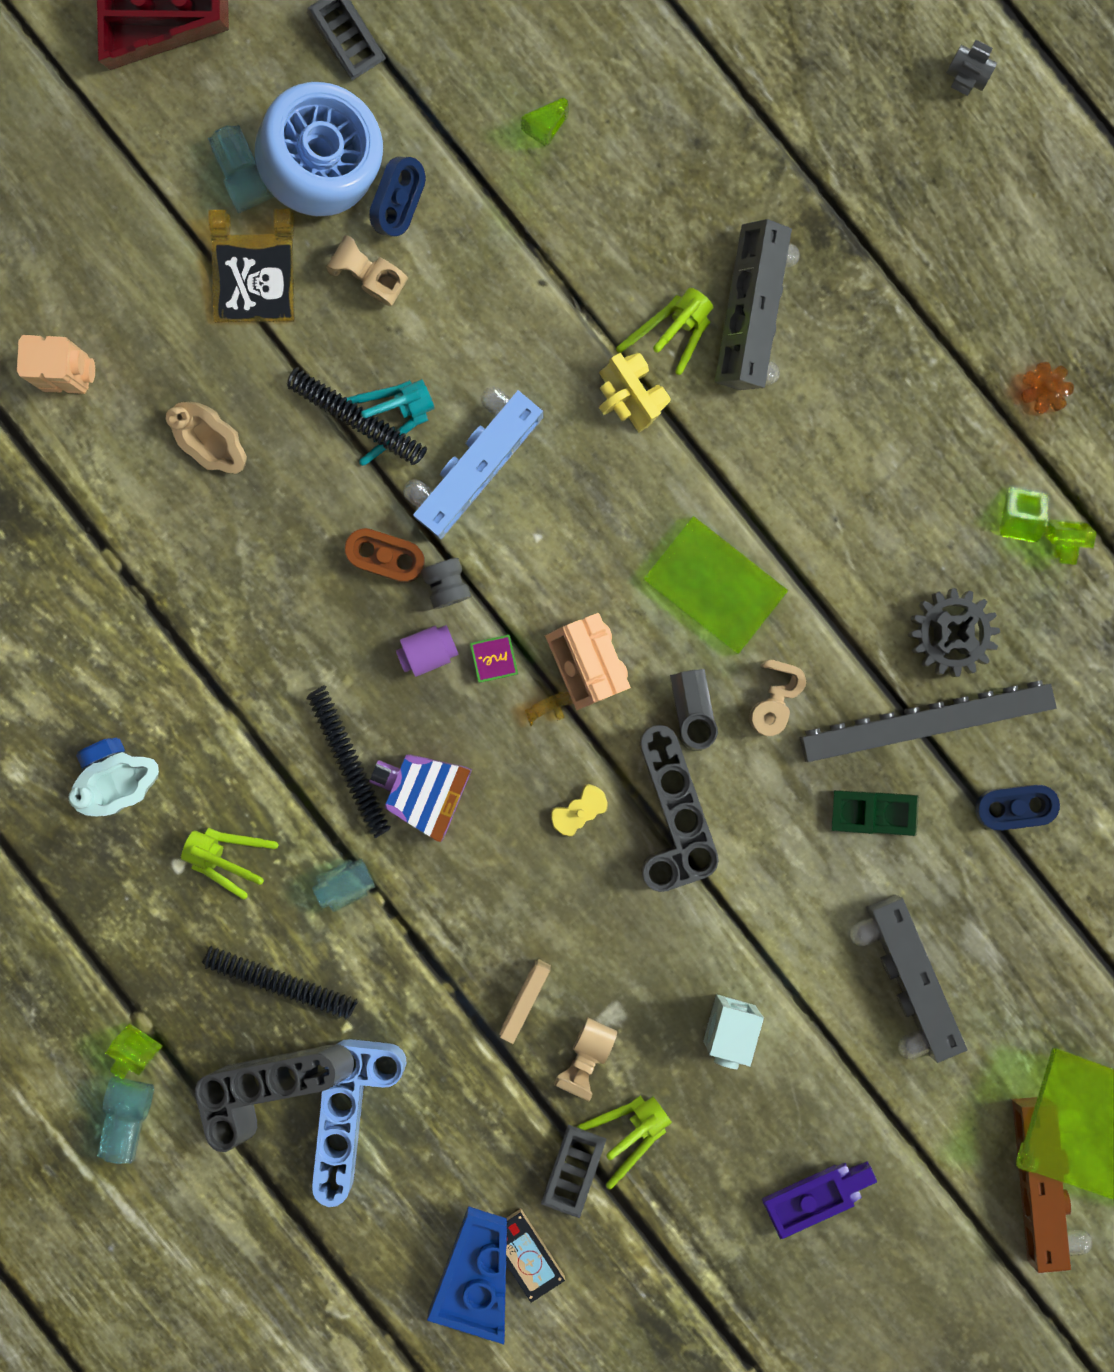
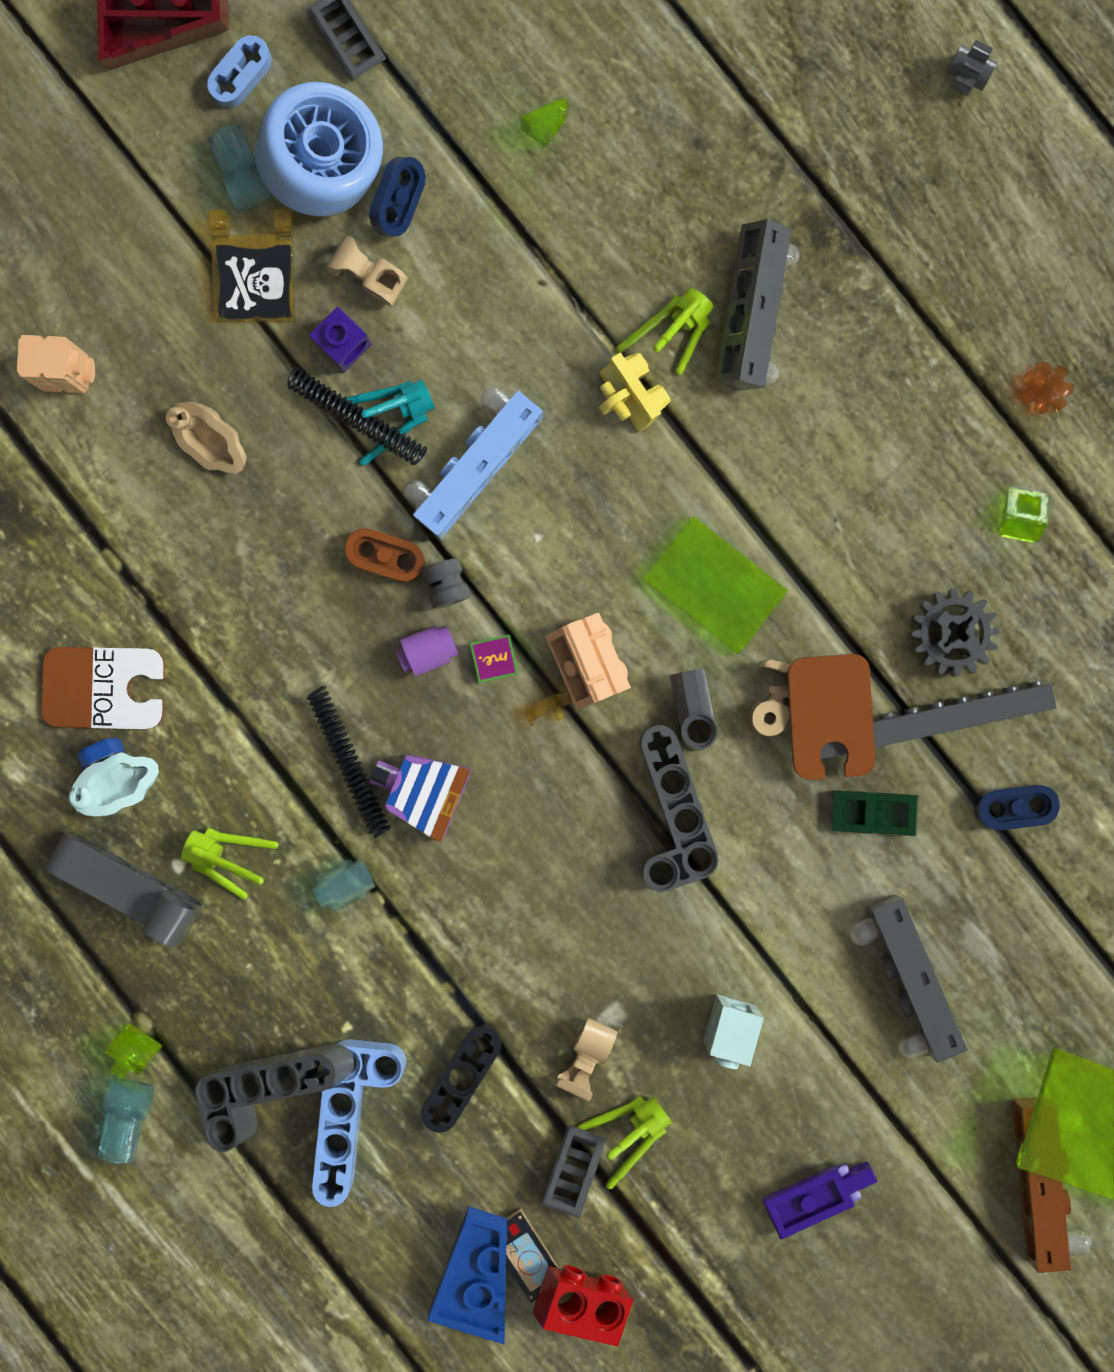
(91, 687): none -> piece
(125, 887): none -> dark grey beam
(232, 66): none -> light blue beam
(321, 1003): black piece -> none
(340, 339): none -> dark purple brick
(454, 1108): none -> black beam
(524, 1001): tan tile -> none
(569, 819): light yellow piece -> none
(578, 1314): none -> red brick
(829, 704): none -> dark orange piece
(1068, 537): clear neon green tile -> none

